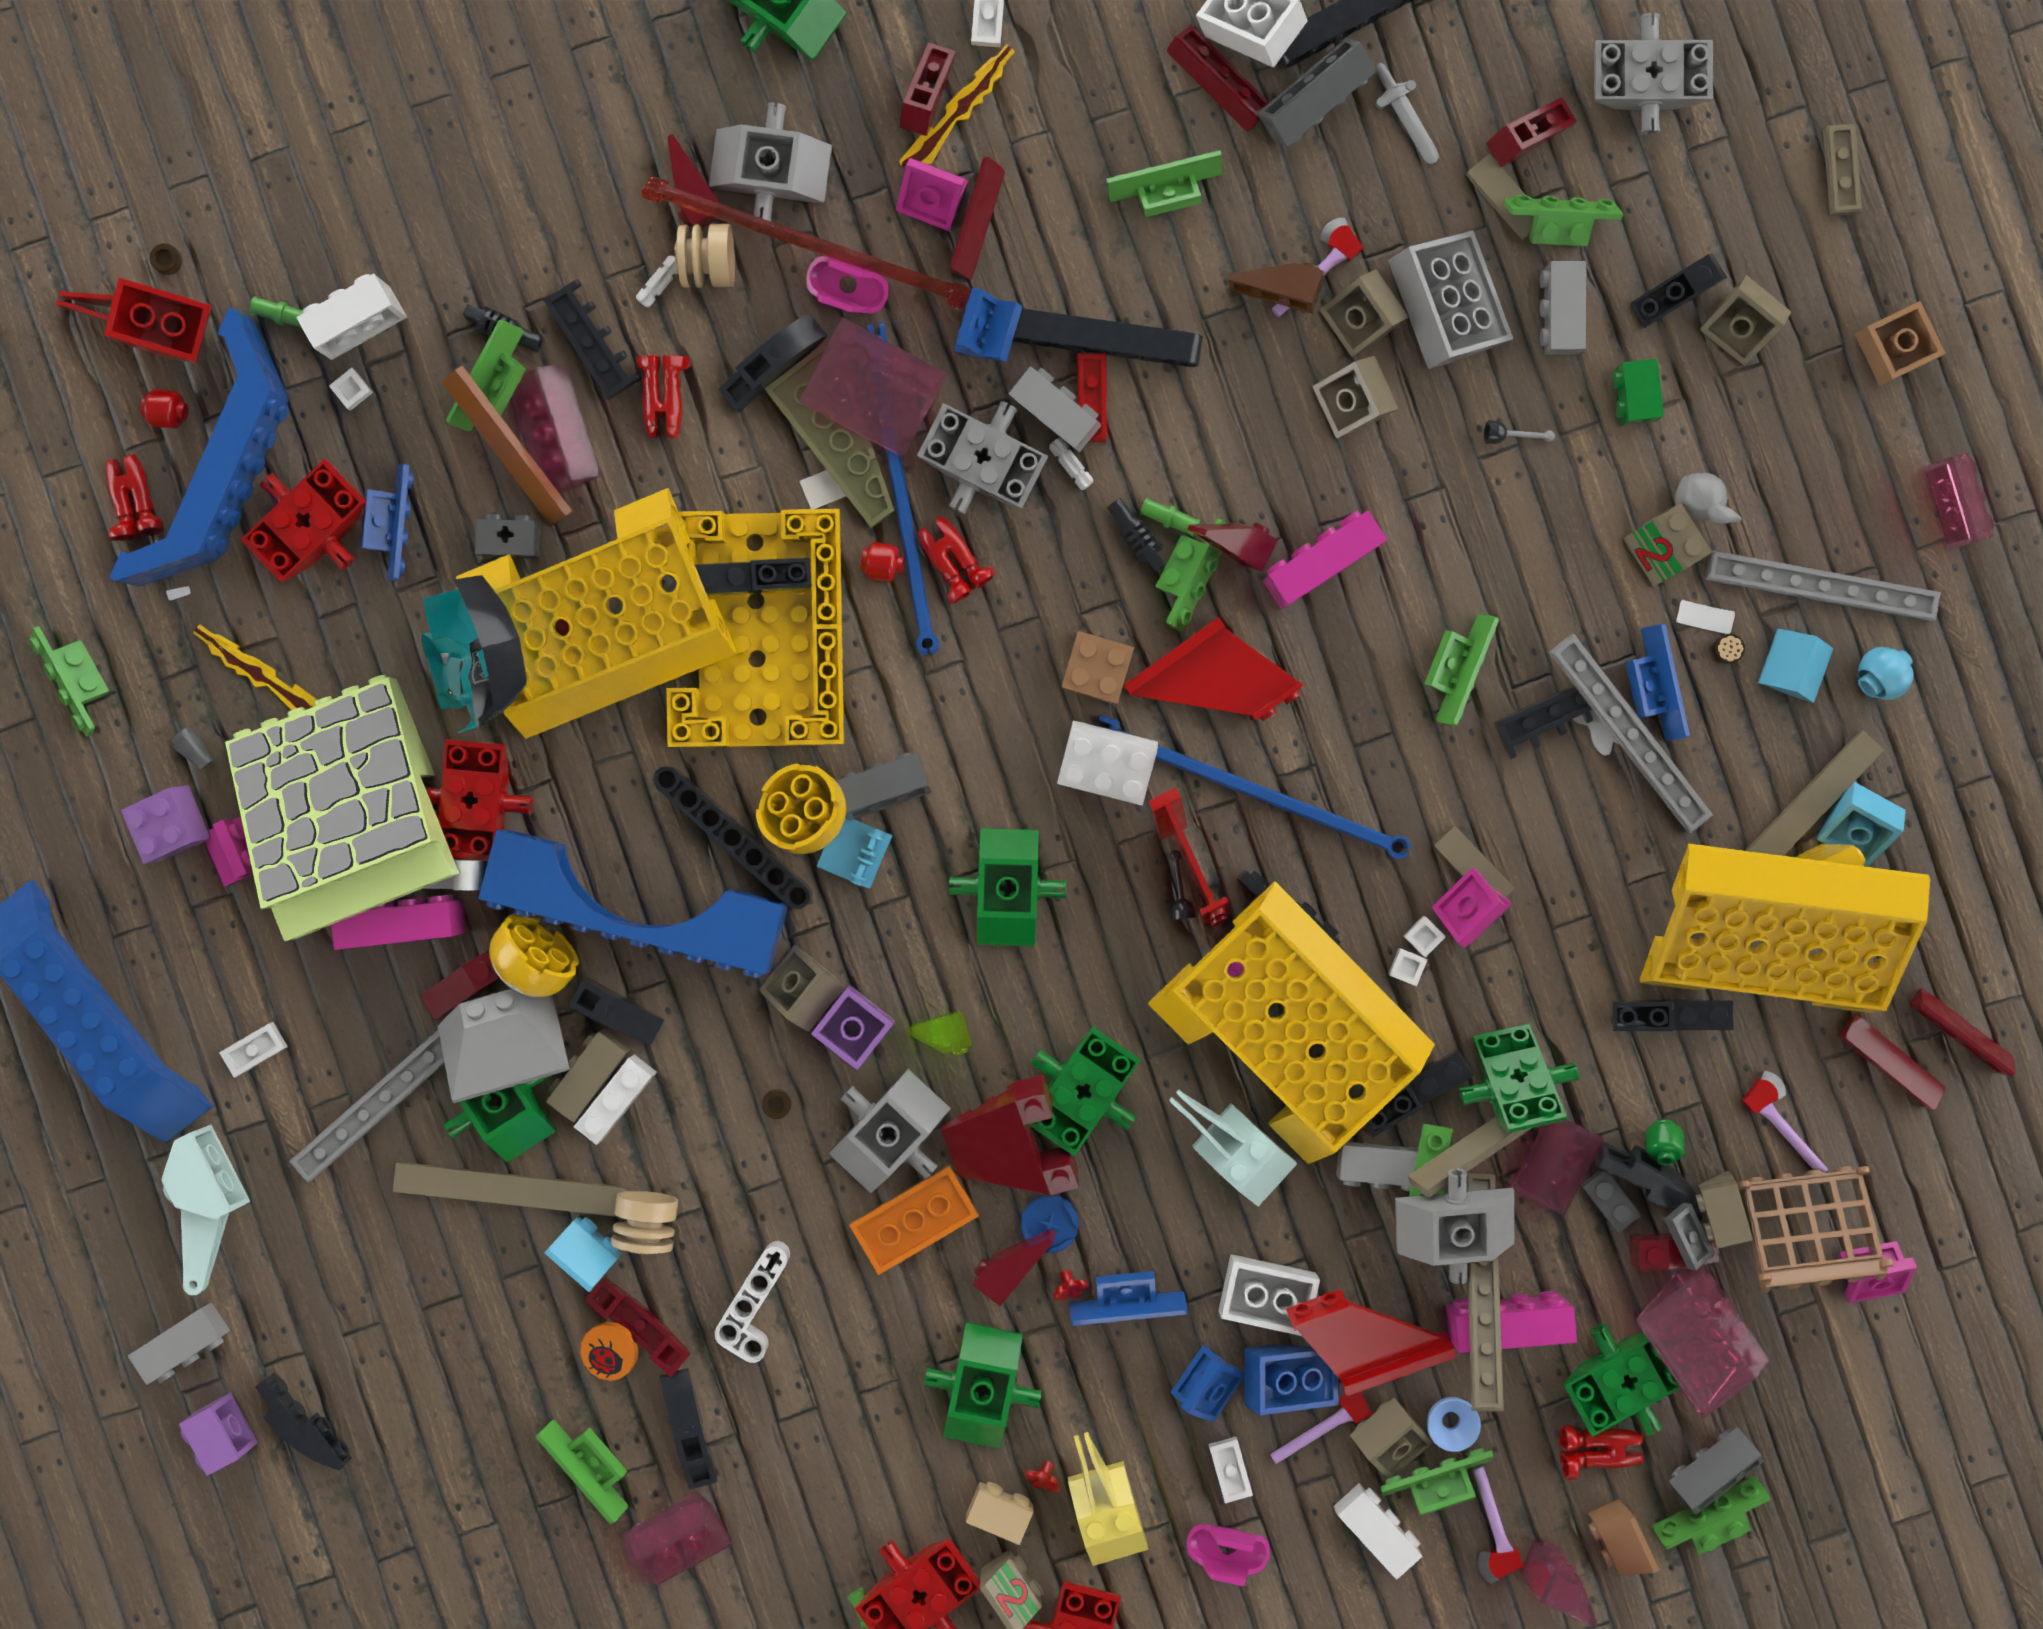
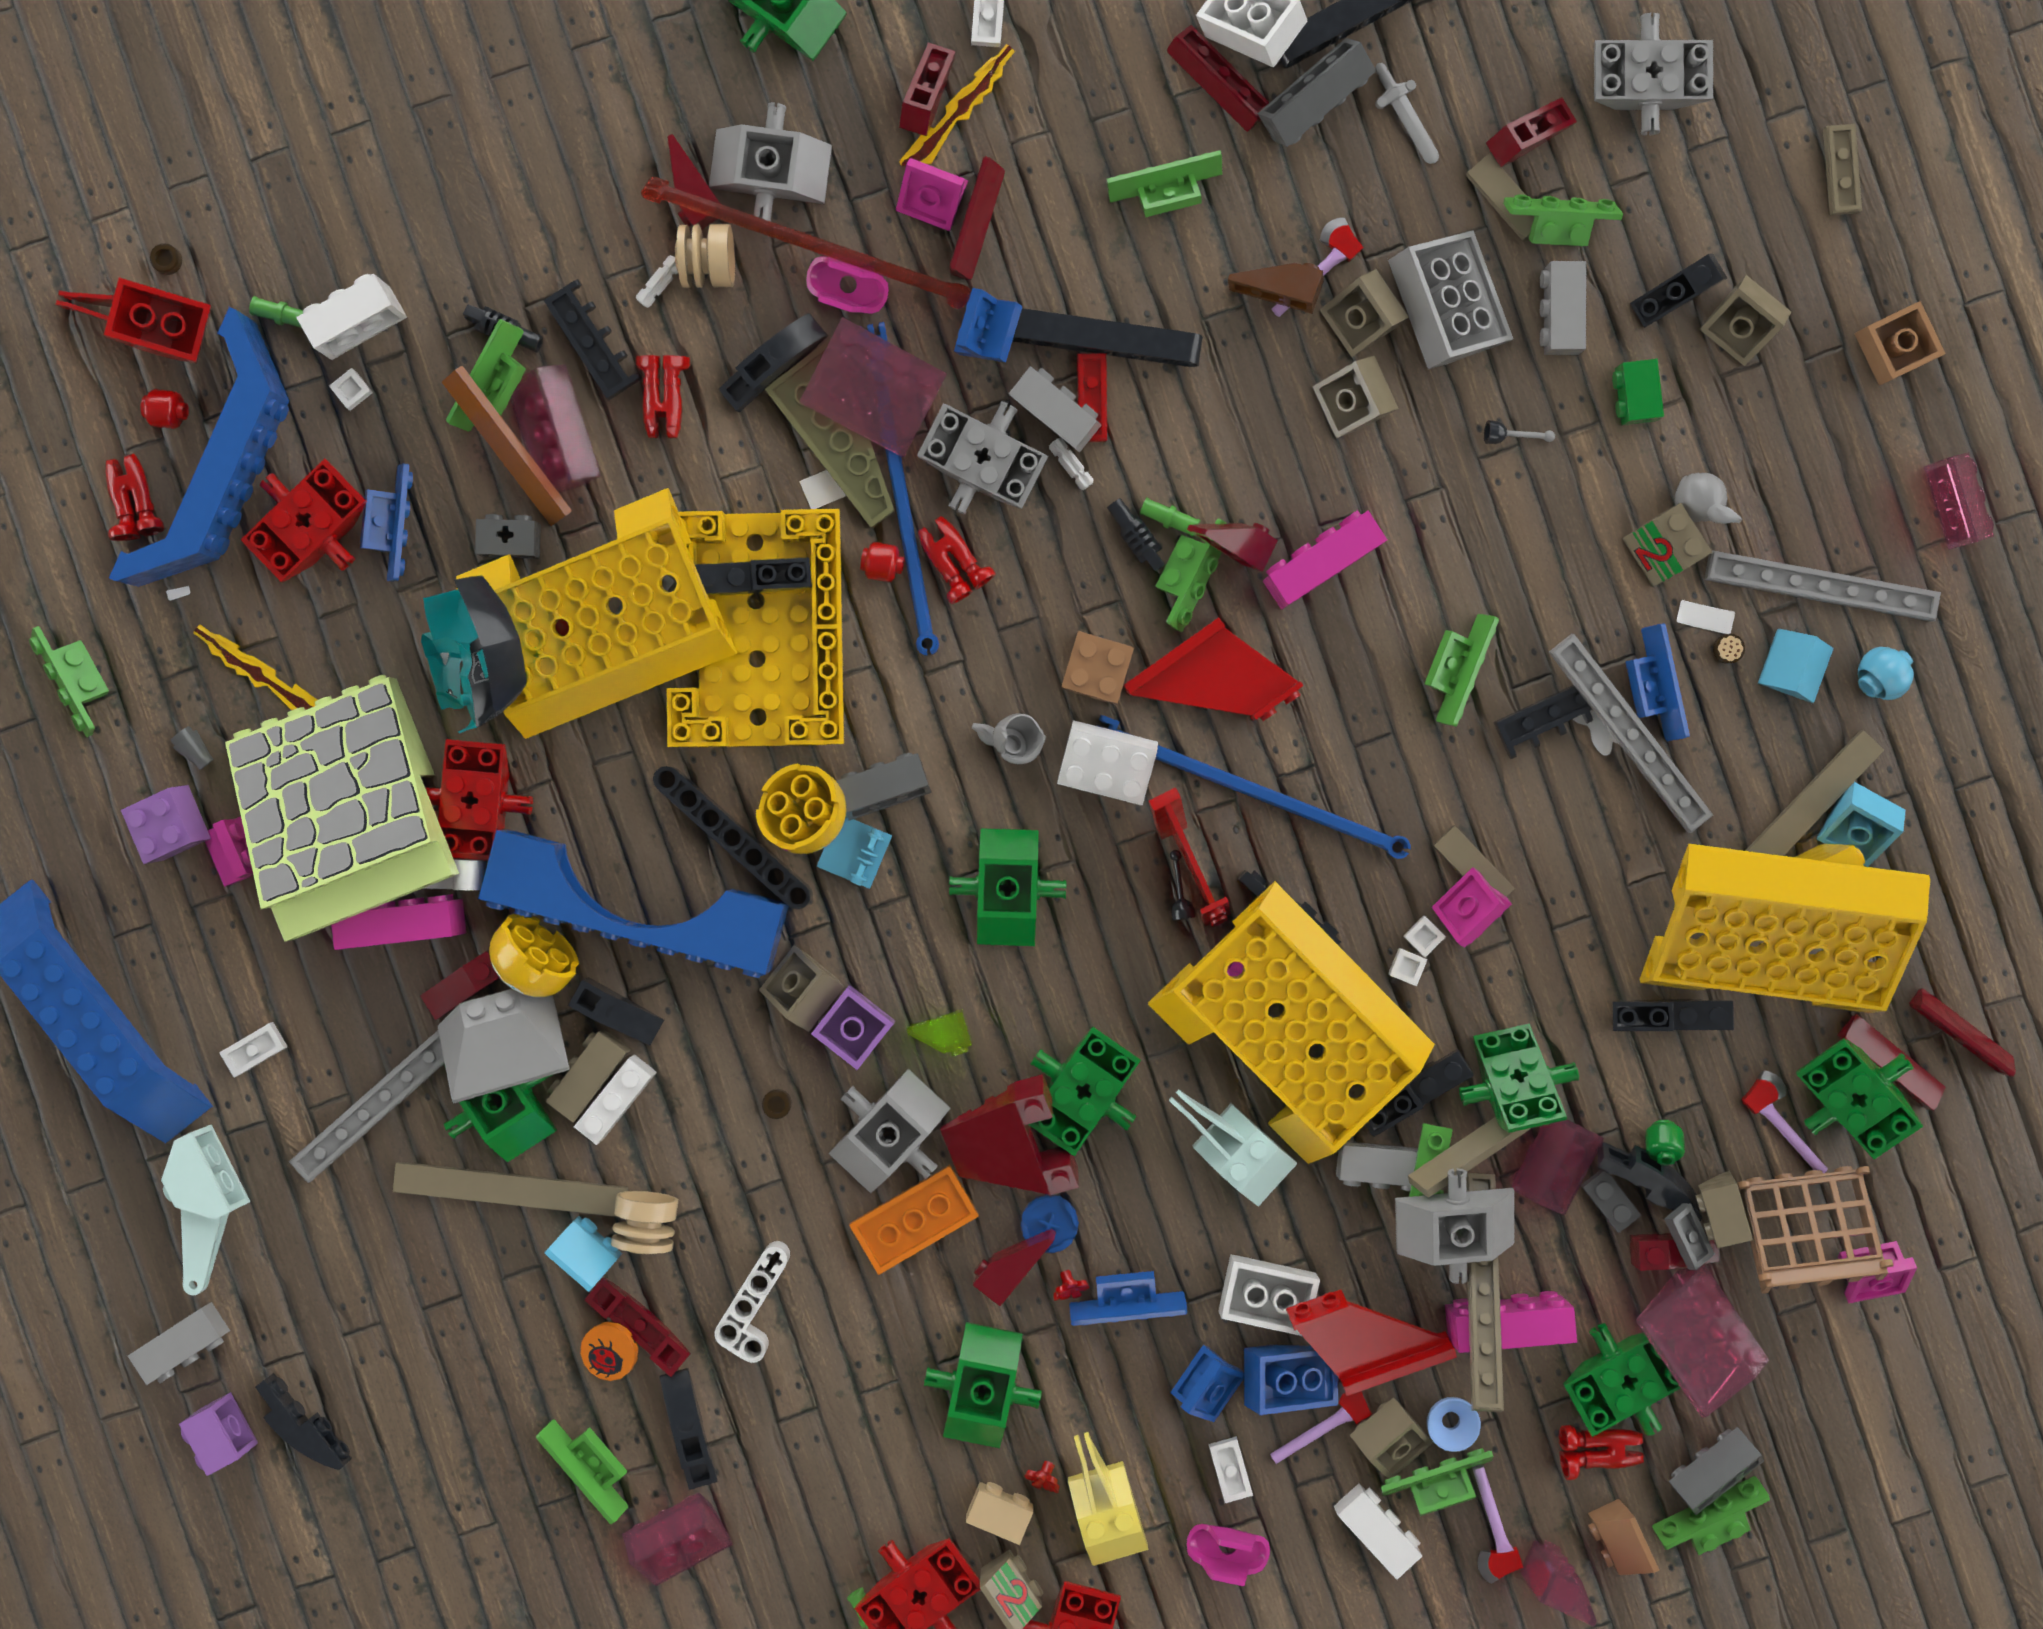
(1014, 737): none -> light grey hair
(1874, 1117): none -> green slope

